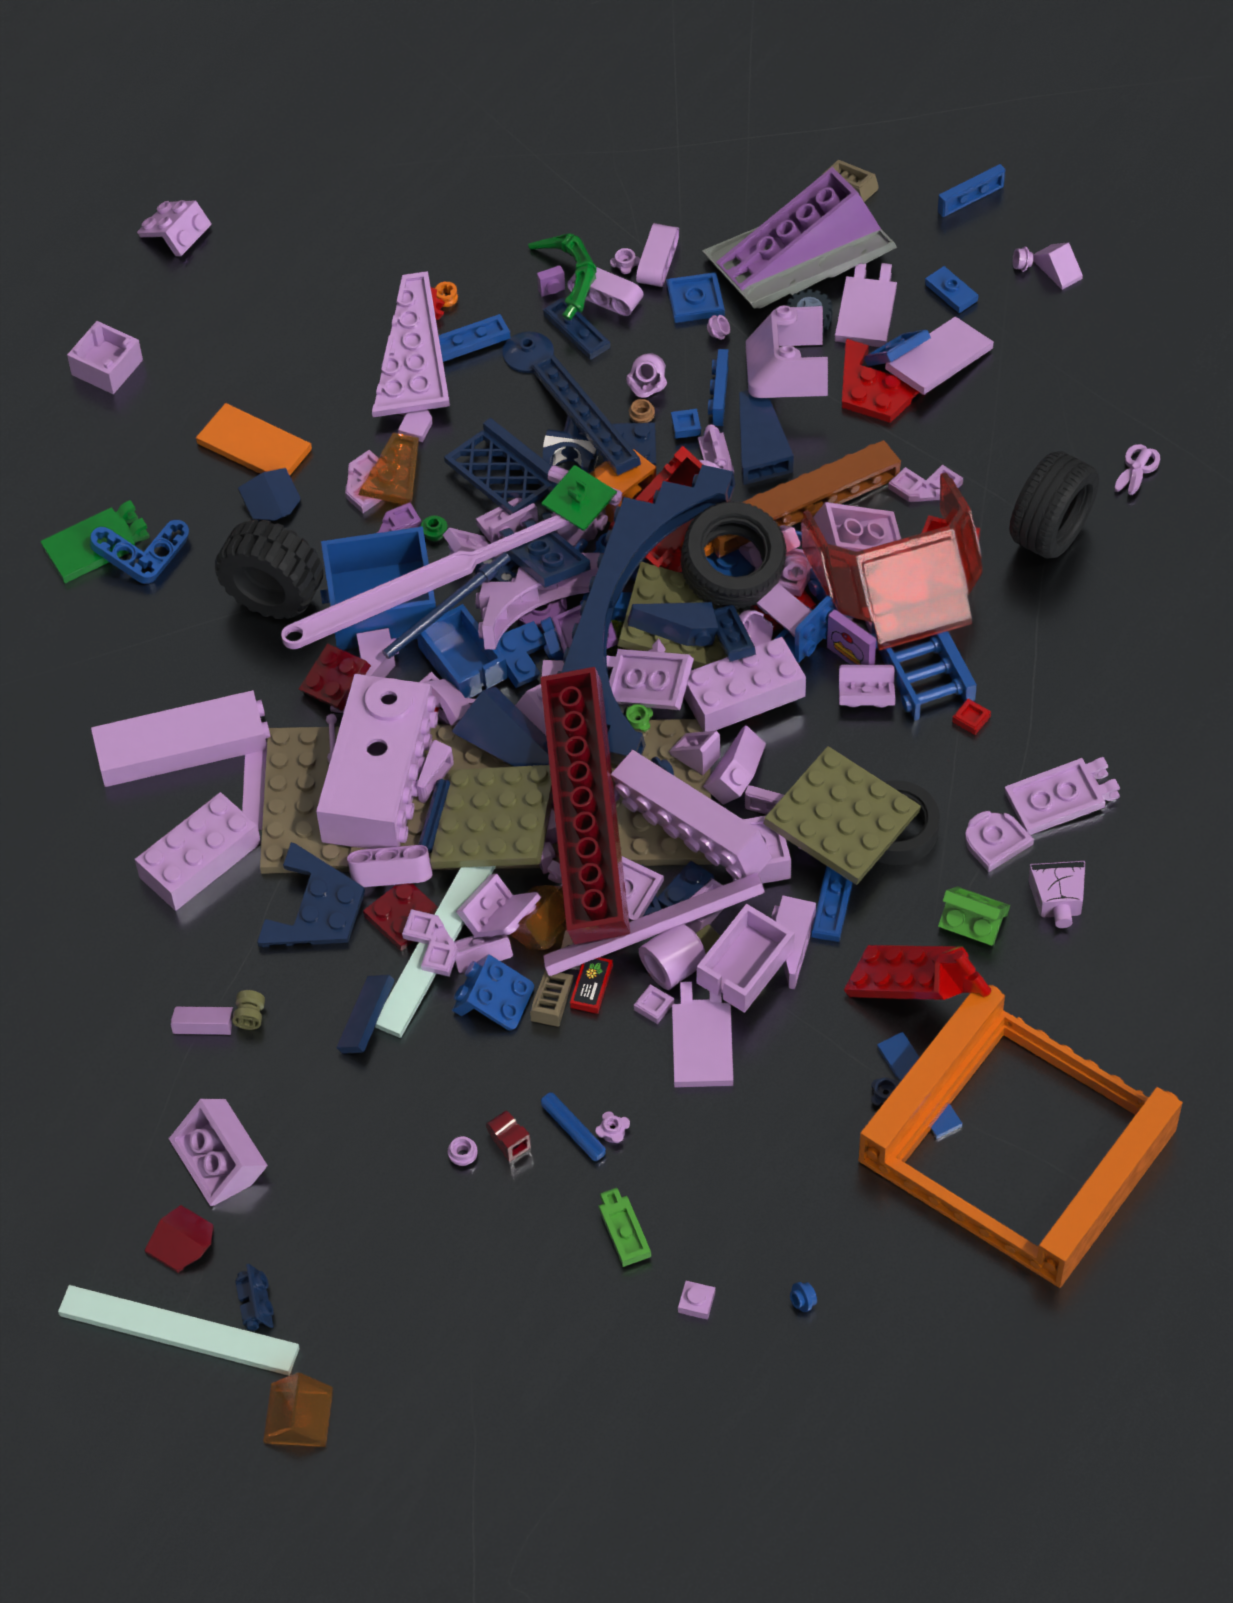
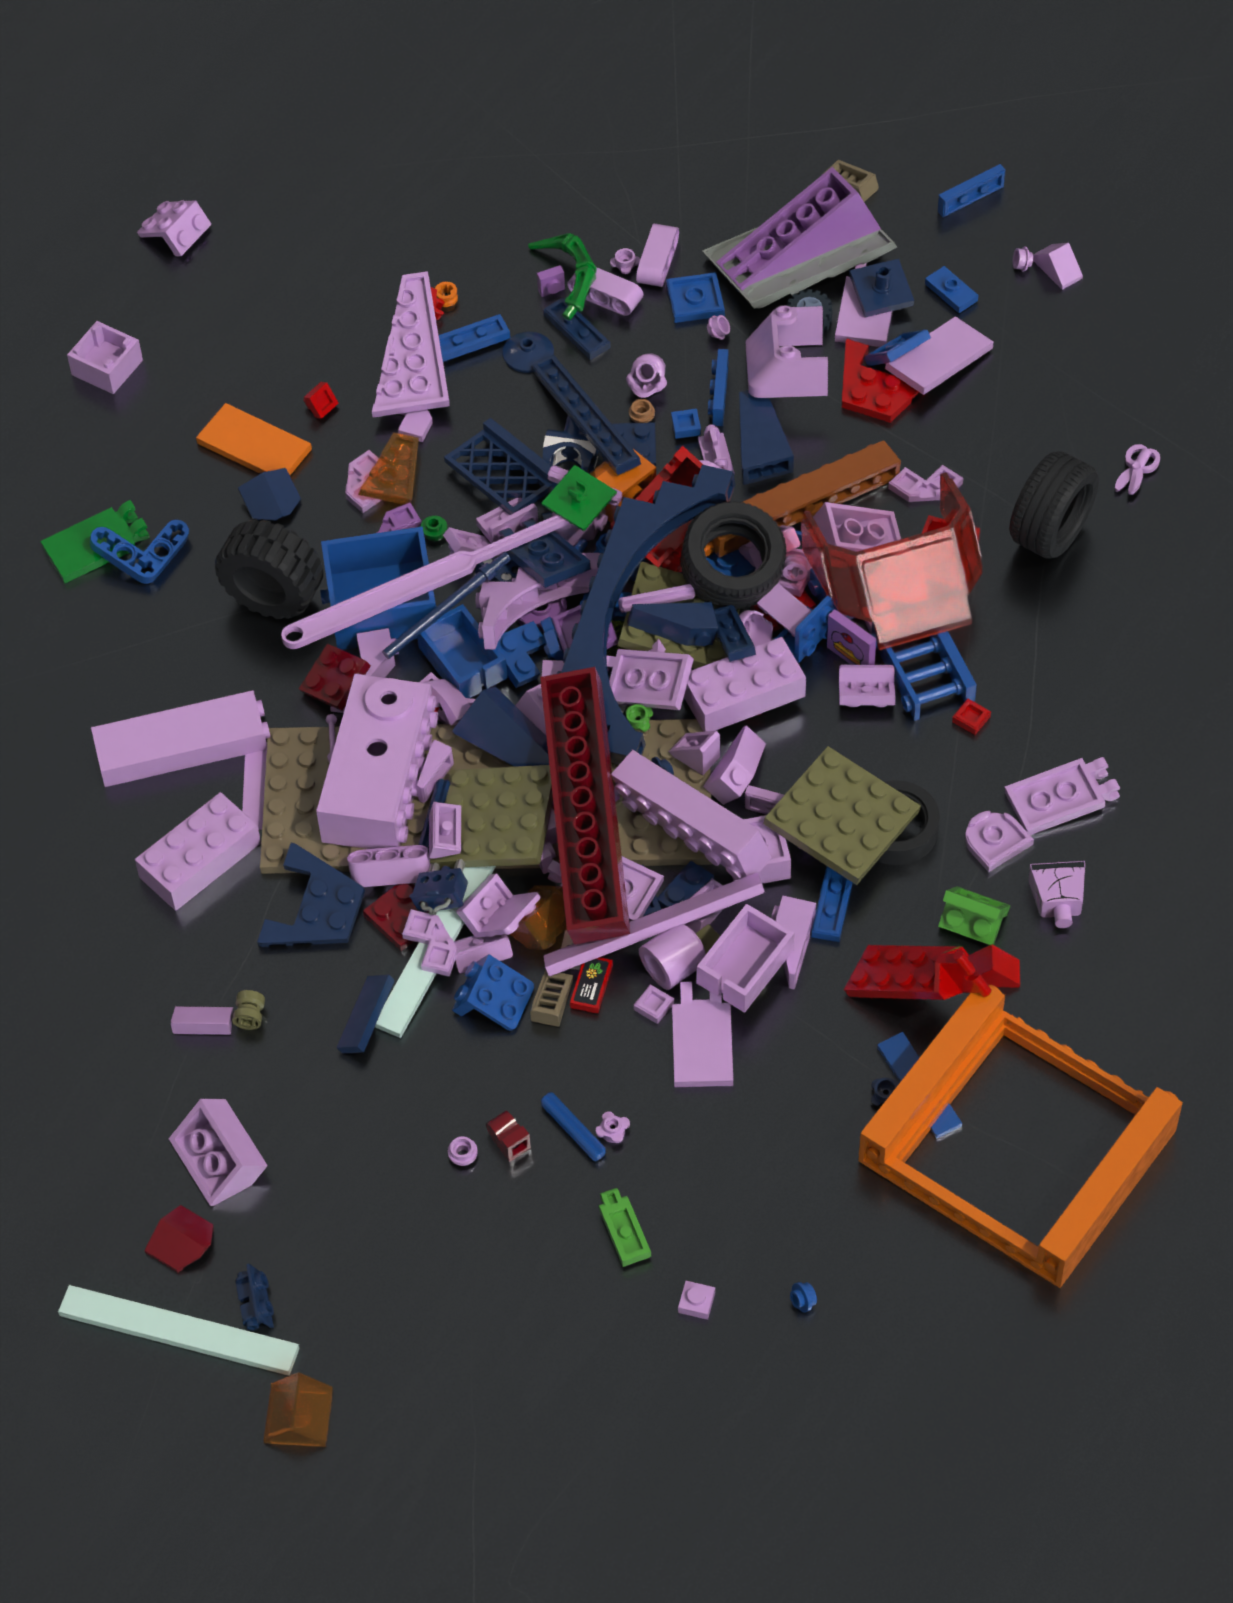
(320, 400): none -> red tile
(440, 888): none -> dark blue piece
(444, 830): none -> lavender slope
(660, 596): none -> lavender axle
(881, 288): none -> dark blue tile
(997, 967): none -> red slope

